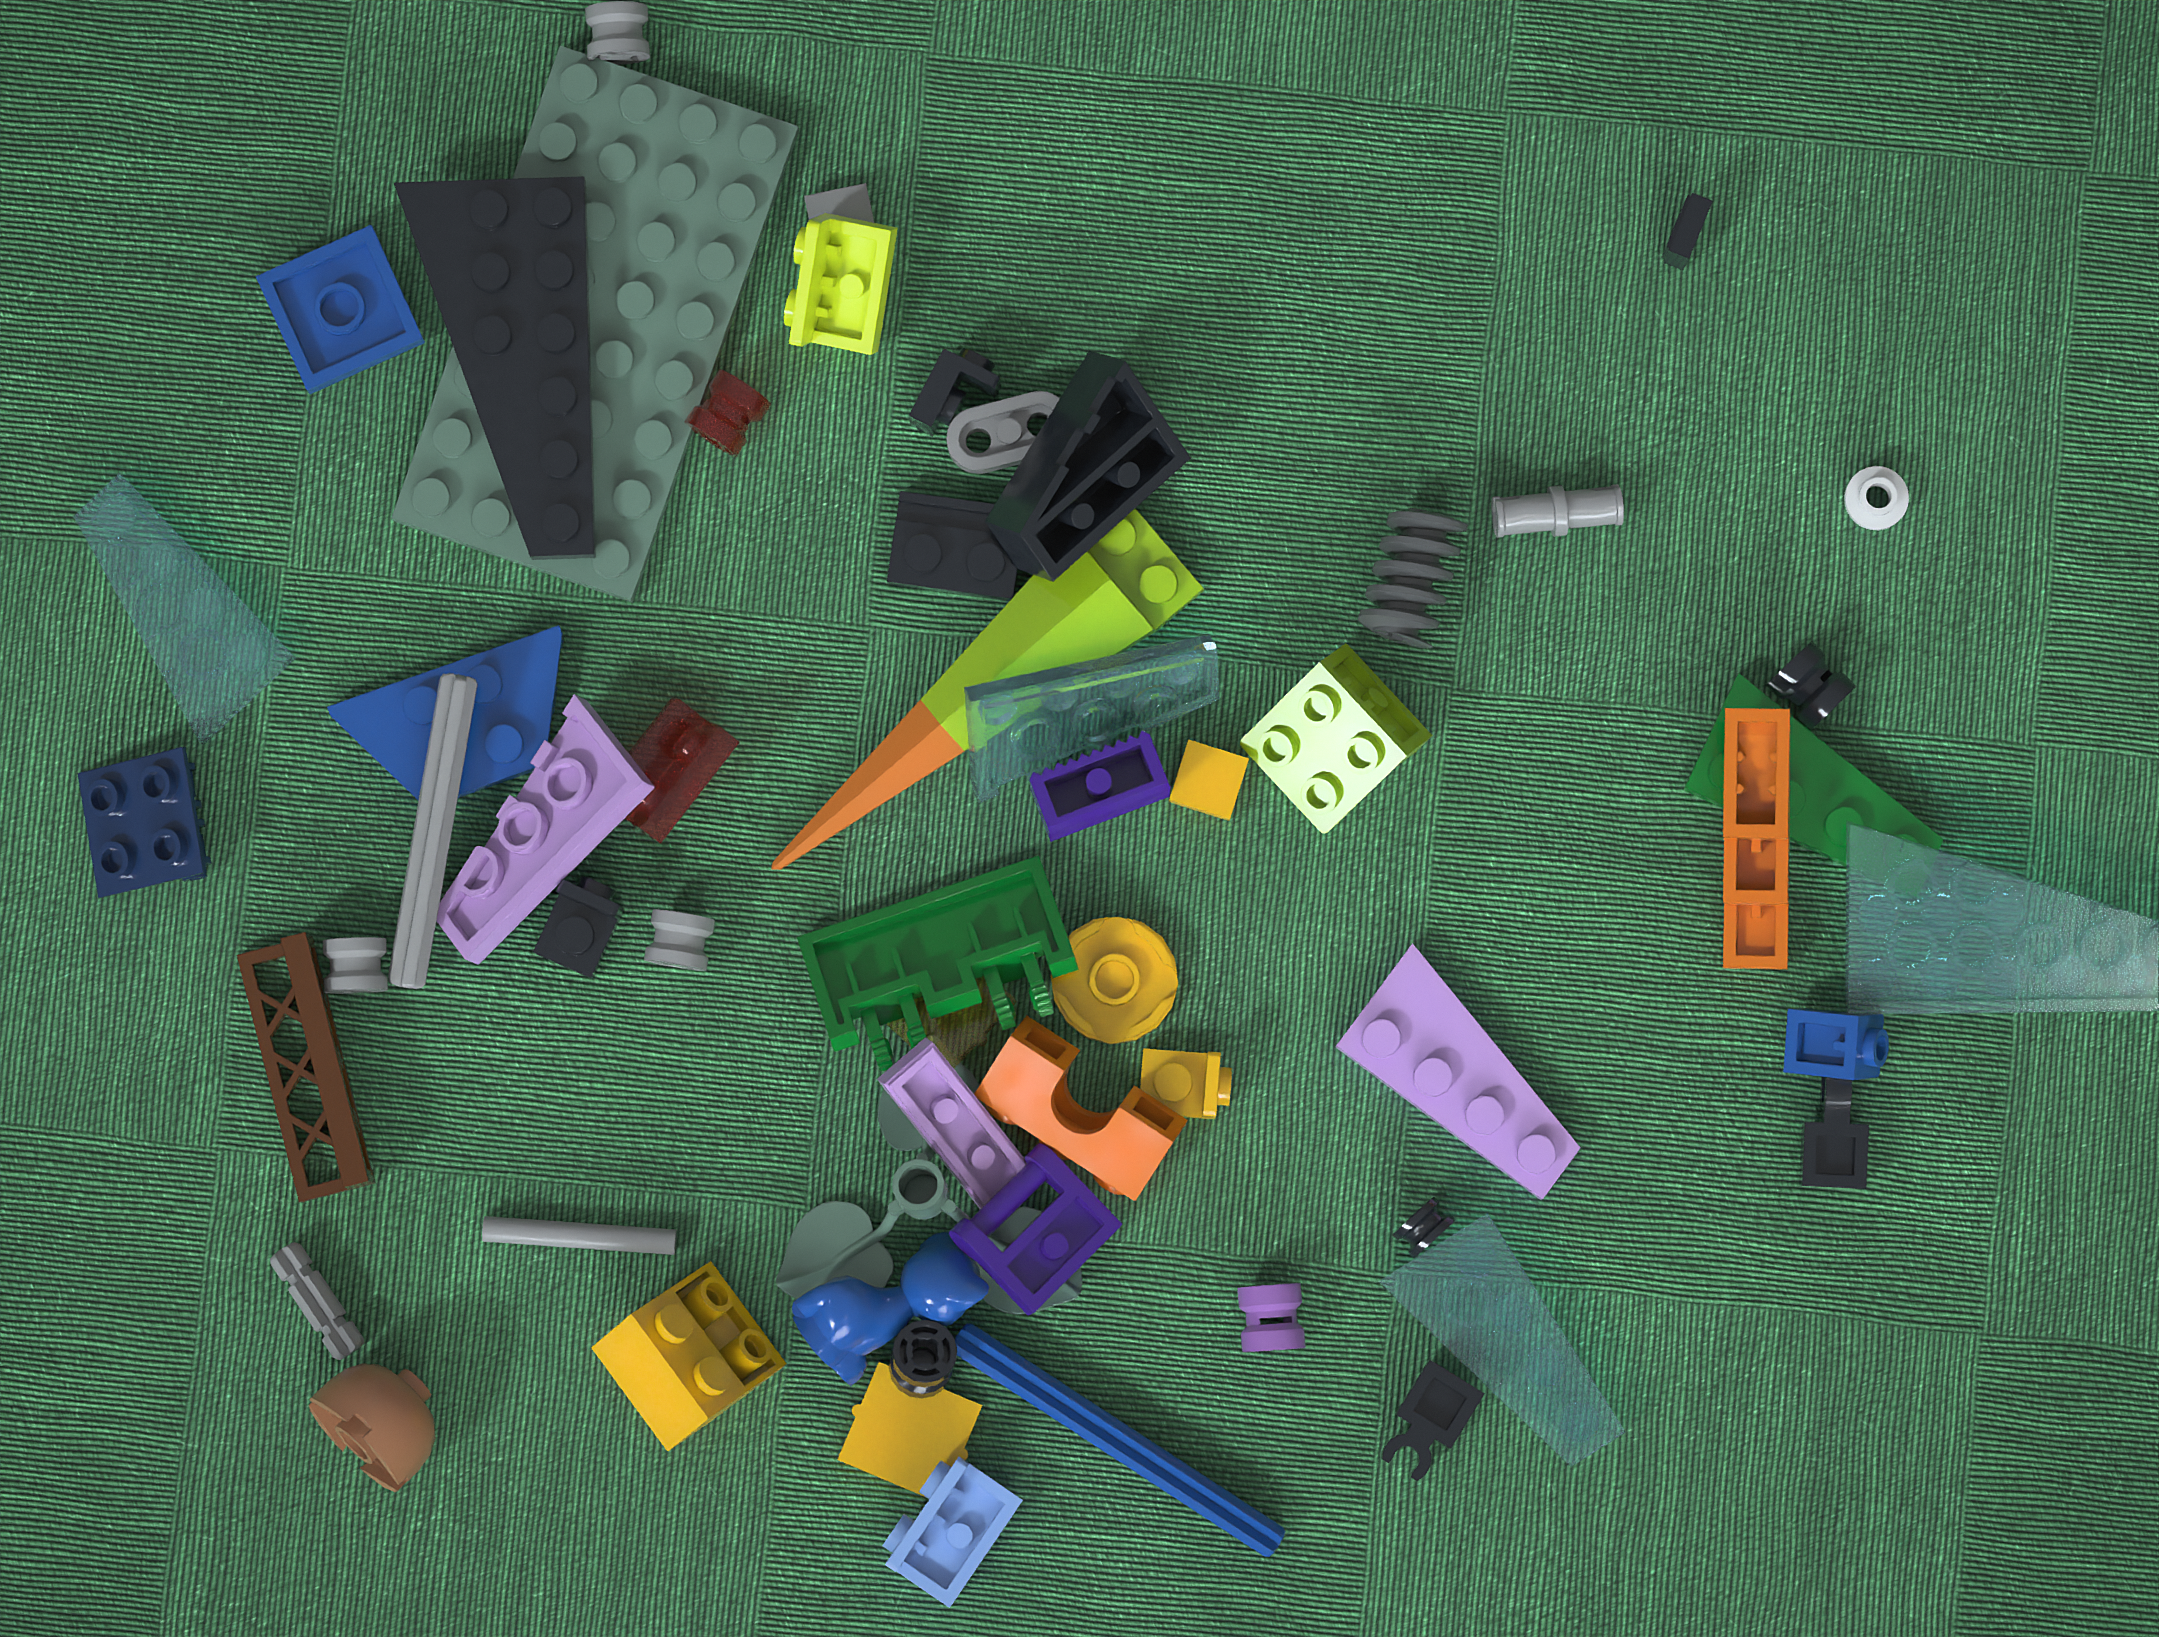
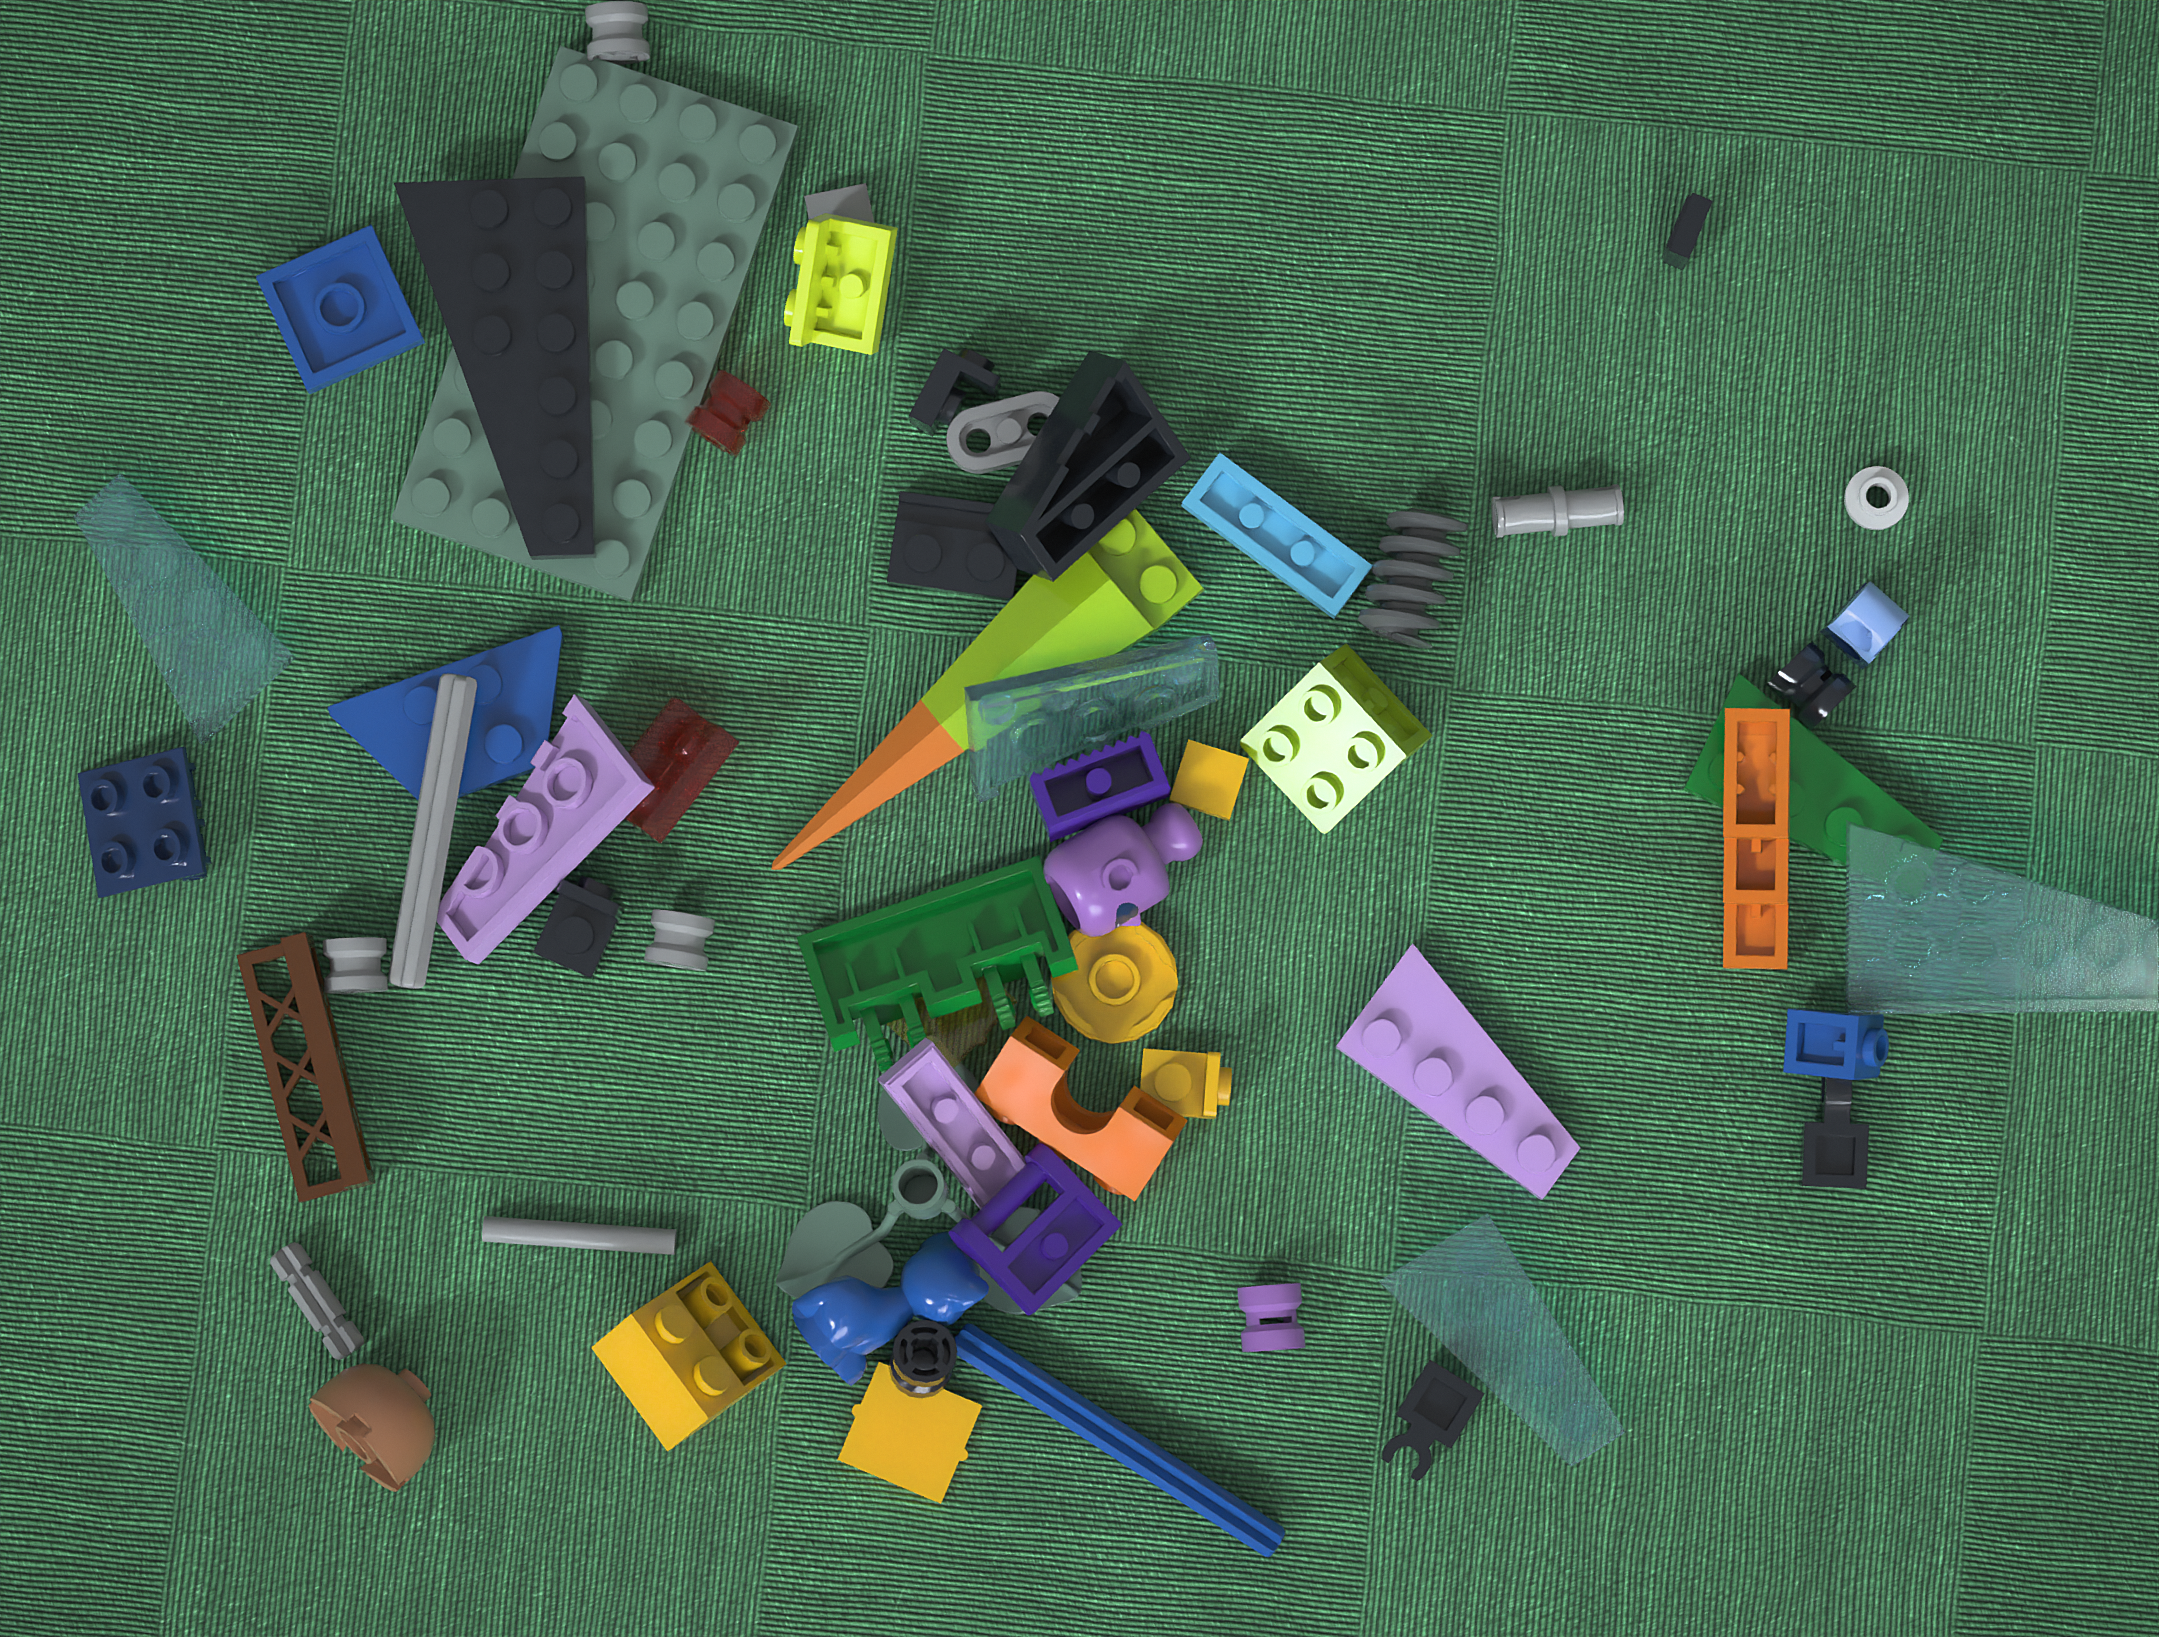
(952, 1530): light blue bracket -> none
(1119, 868): none -> medium lavender piece
(1276, 535): none -> medium azure plate
(1423, 1227): black bush -> none
(1865, 624): none -> light blue leg

